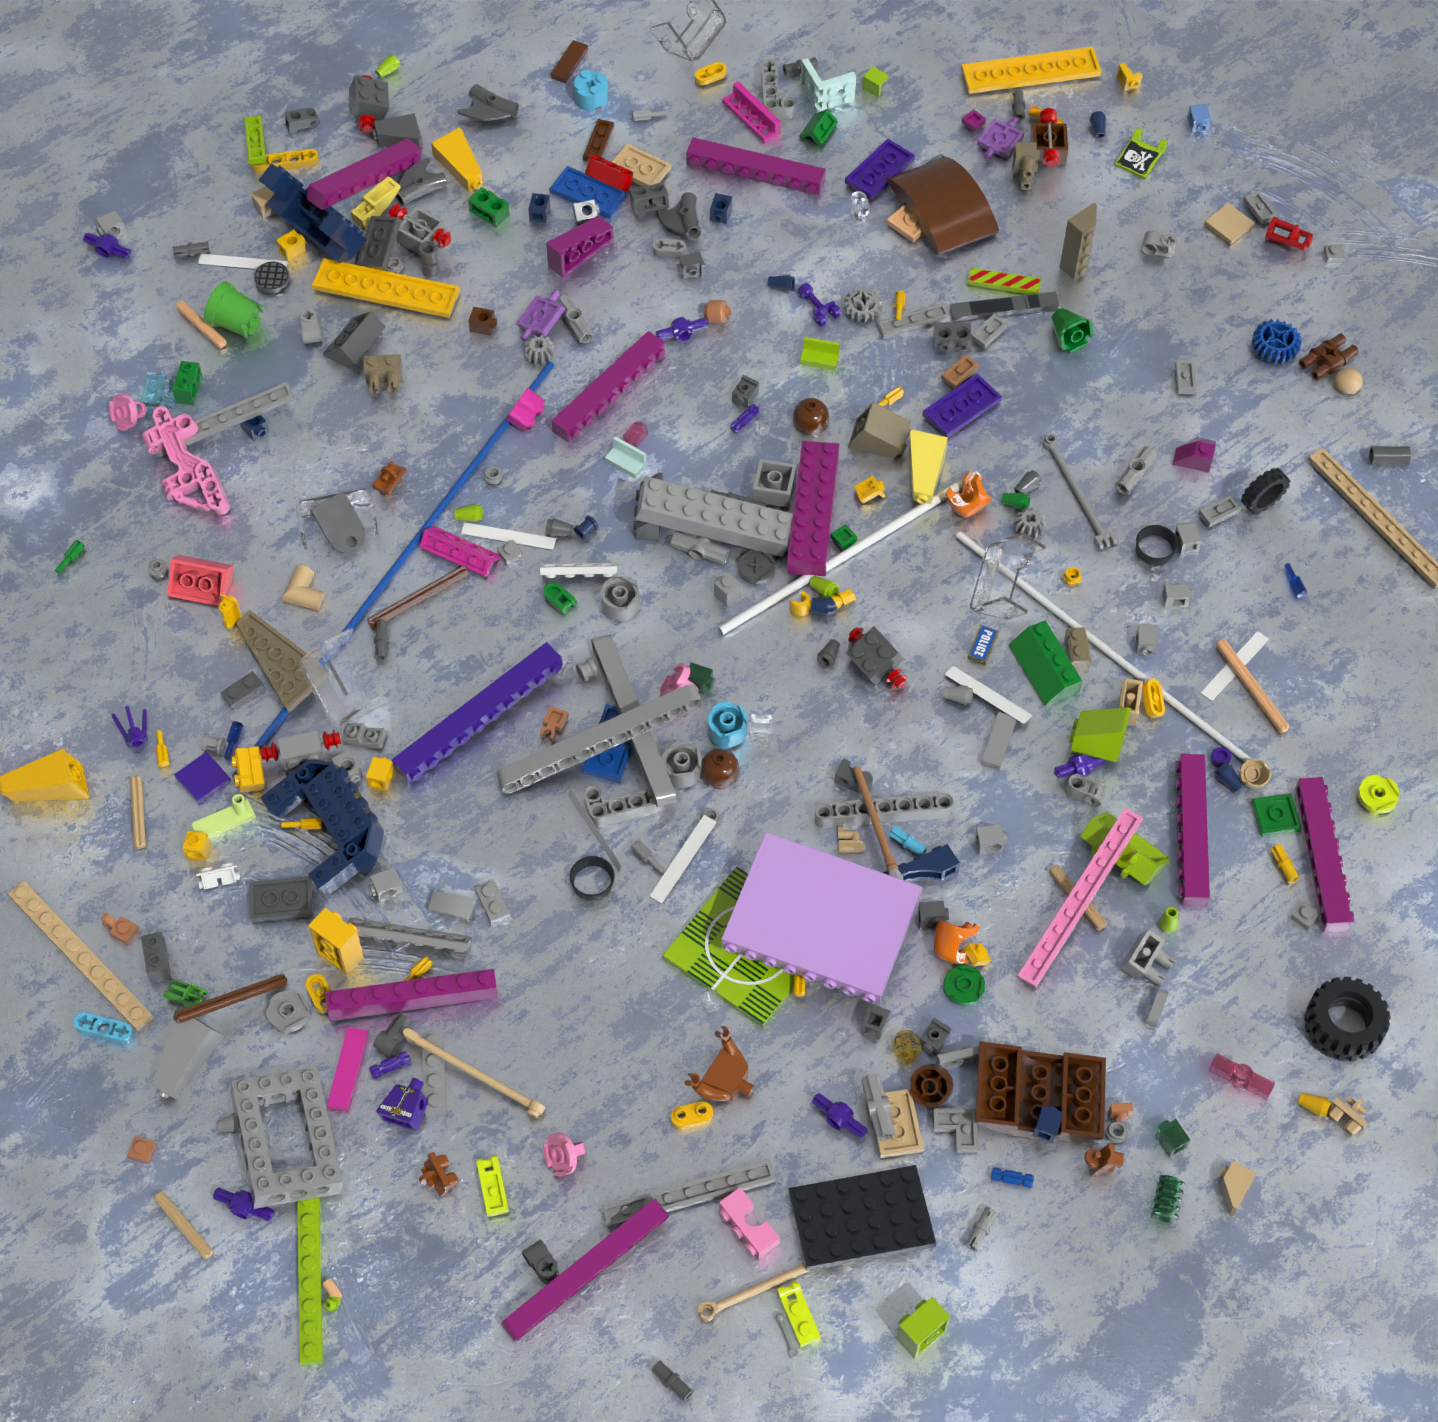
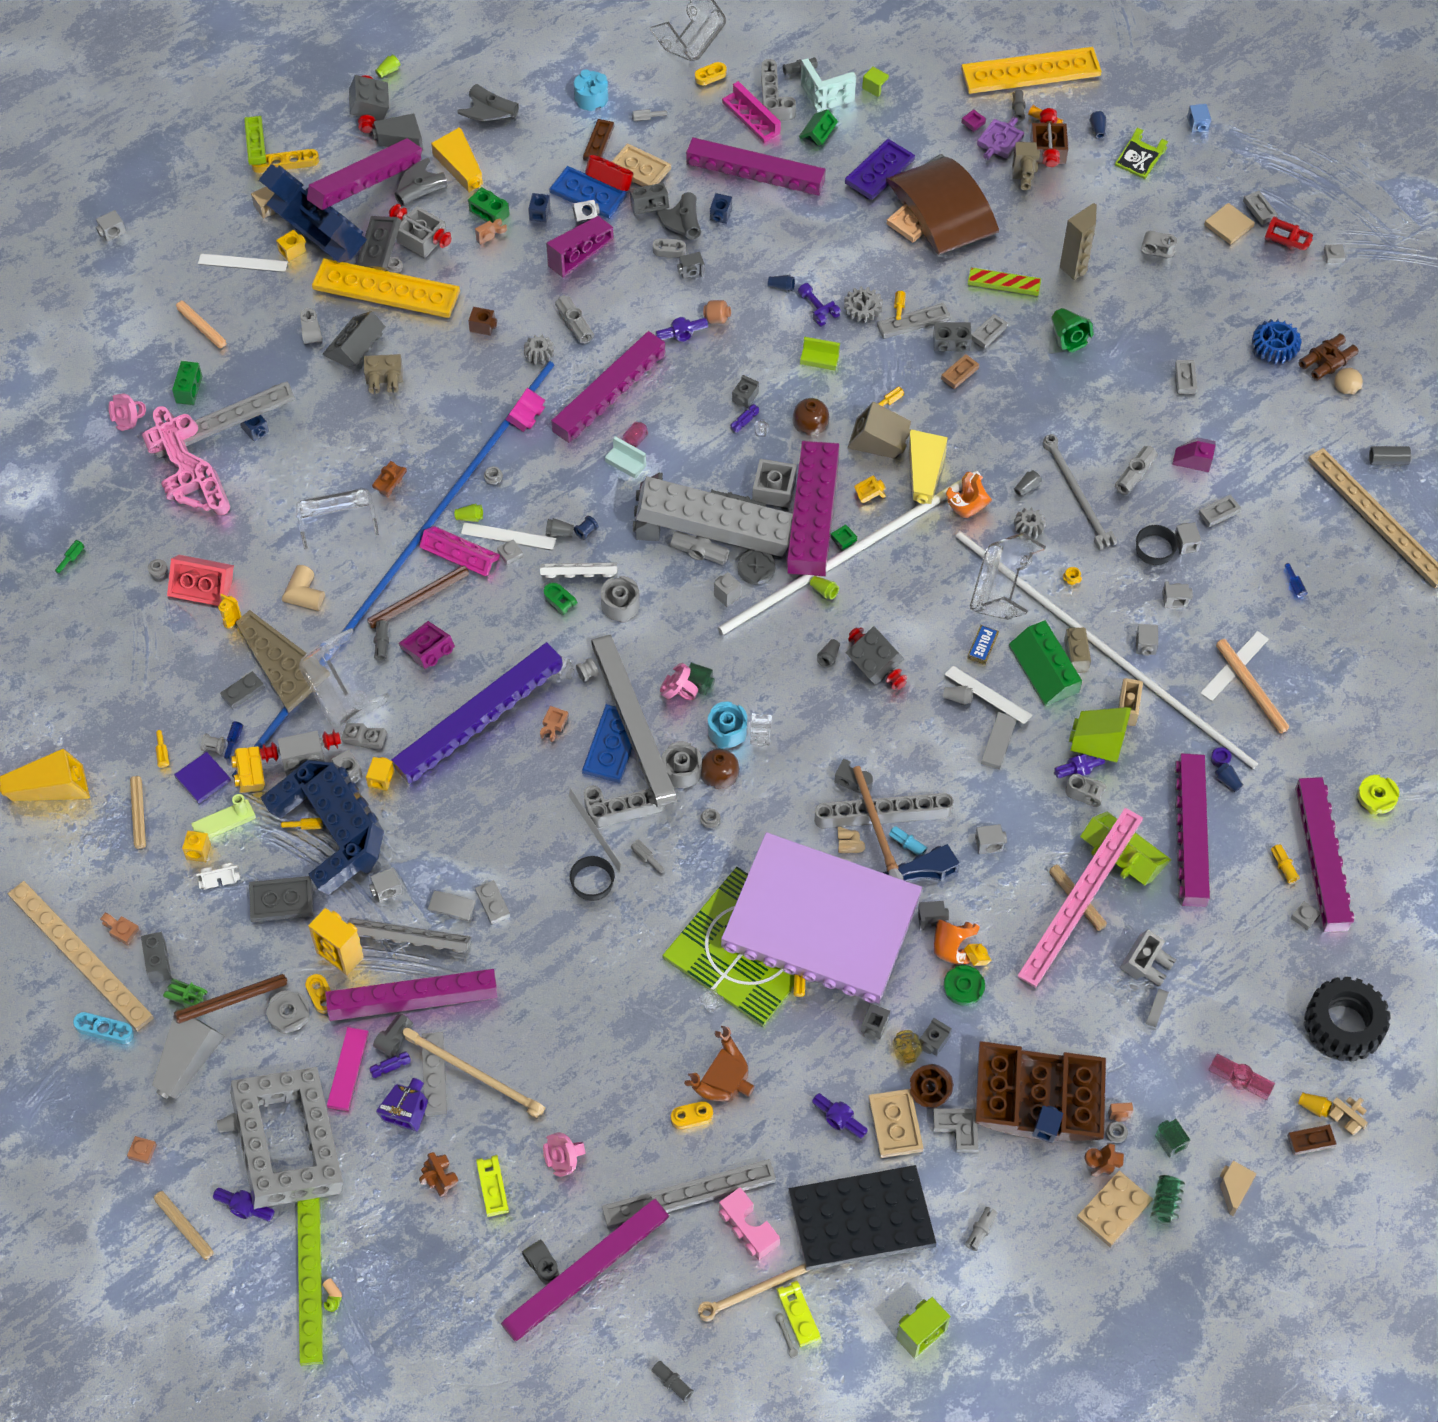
(107, 245): dark purple axle -> none
(135, 736): dark purple plant -> none
(154, 388): clear light blue plate -> none
(191, 249): dark grey pin -> none
(232, 310): bright green piece -> none
(271, 277): tile -> none
(301, 119): dark grey leg -> none
(338, 522): dark grey tile -> none
(375, 202): light yellow slope -> none
(419, 969): yellow axle -> none
(427, 644): none -> magenta plate
(429, 259): dark grey pin -> none
(487, 230): none -> nougat plate
(540, 316): medium lavender plate -> none
(569, 61): reddish brown tile -> none
(599, 738): light grey beam -> none
(682, 859): white sticker -> none
(821, 606): yellow piece -> none
(864, 206): clear beam -> none
(878, 1107): light grey piece -> none
(962, 405): dark purple plate -> none
(964, 1056): light grey plate -> none
(1004, 306): tile -> none
(1012, 1177): blue axle -> none
(1016, 500): green cone -> none
(1114, 1208): none -> tan plate
(1126, 78): yellow bracket -> none
(1153, 698): yellow plate -> none
(1169, 920): lime cone -> none
(1254, 773): tan hair -> none
(1265, 490): black tyre -> none
(1276, 815): green tile -> none
(1311, 1140): none -> reddish brown plate

